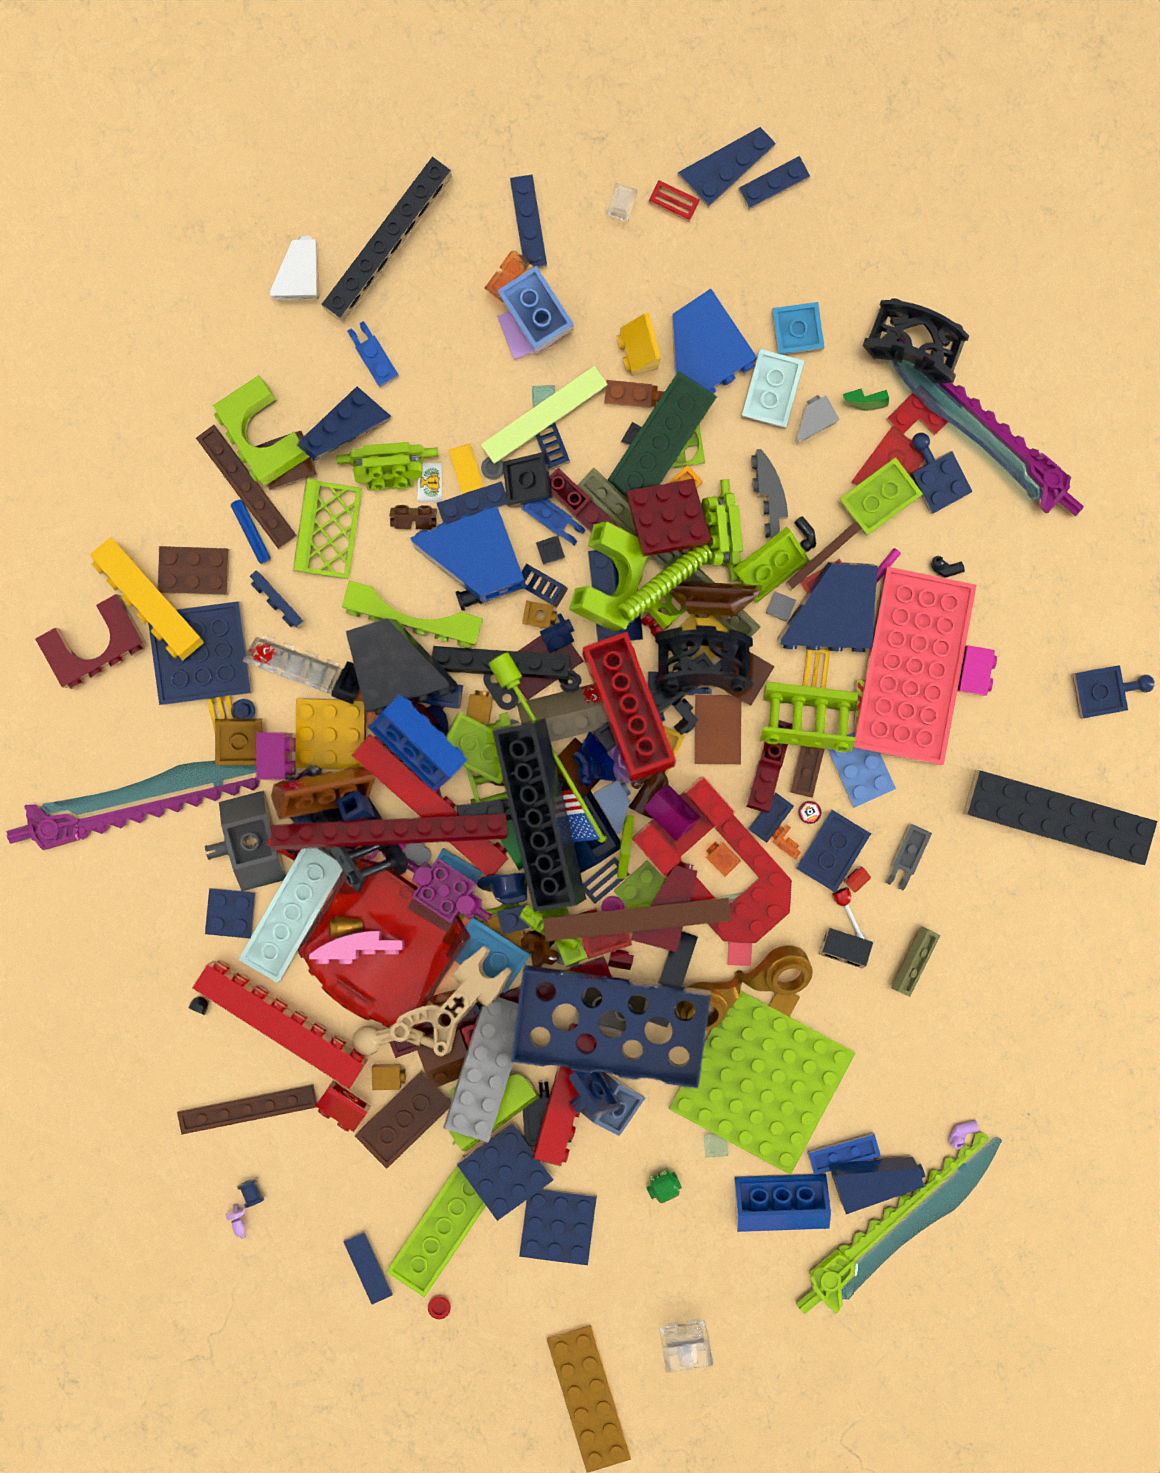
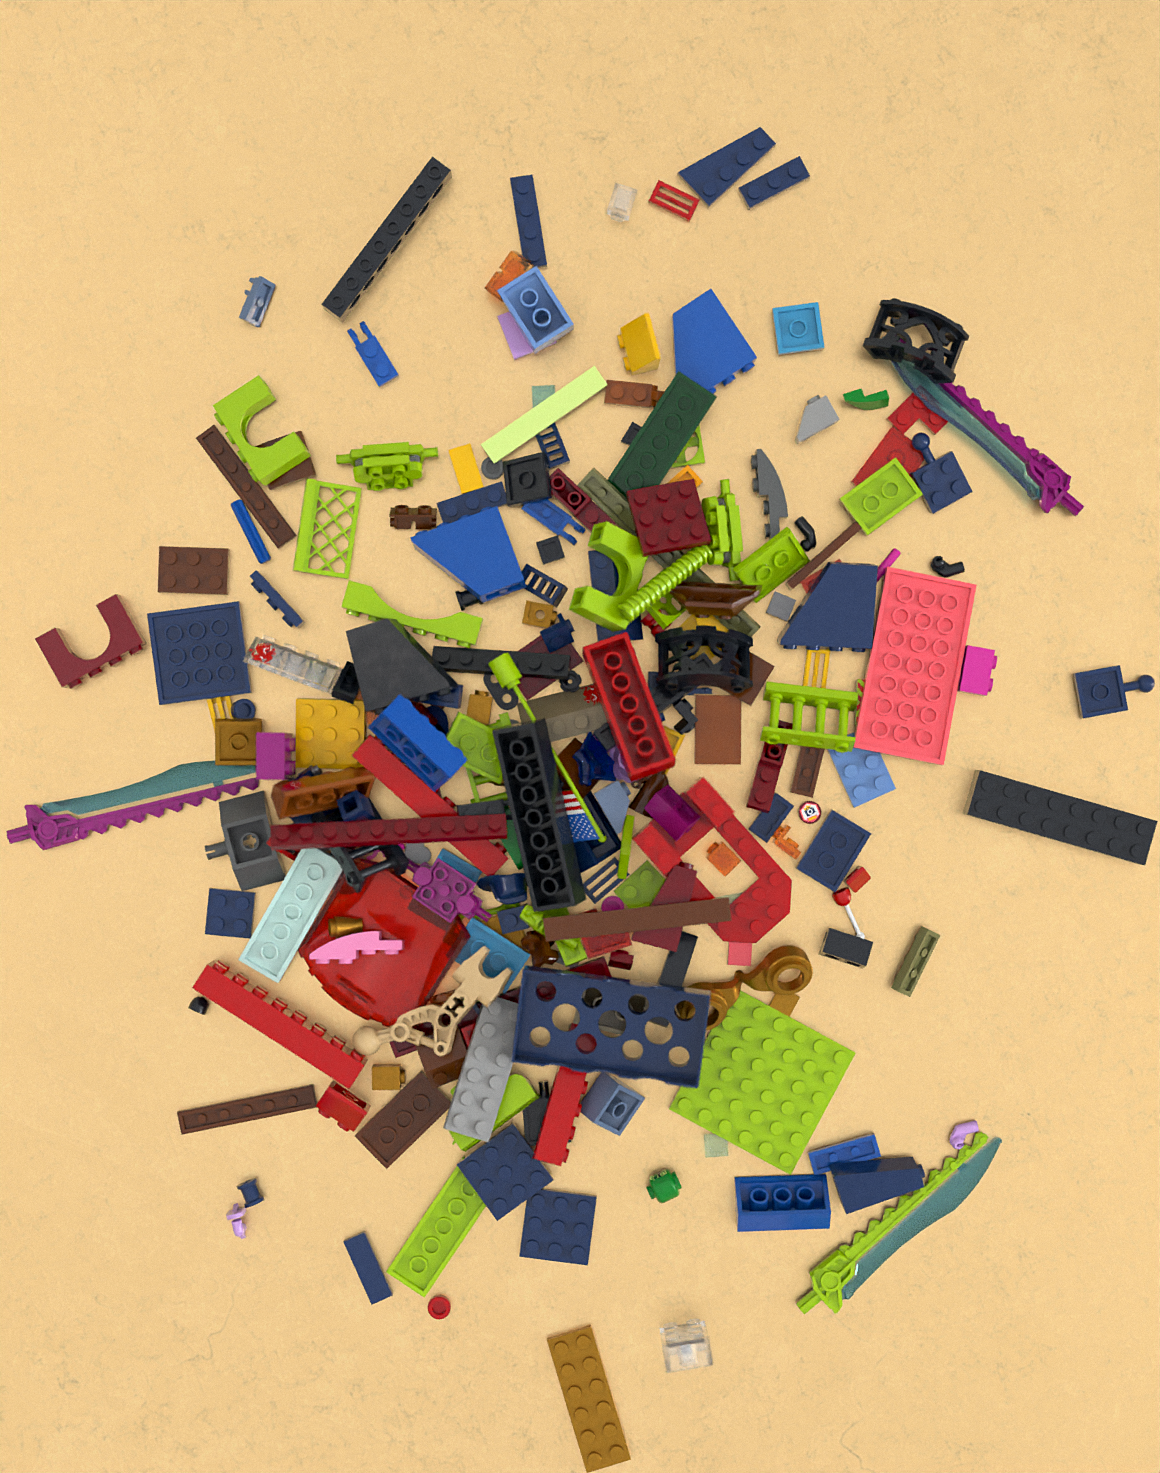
(146, 598): yellow brick -> none
(257, 300): none -> sand blue plate
(298, 272): white slope -> none
(345, 422): dark blue wing -> none
(430, 483): sticker -> none
(593, 1093): dark blue tile -> none
(772, 388): light aqua plate -> none
(909, 854): dark grey hinge -> none

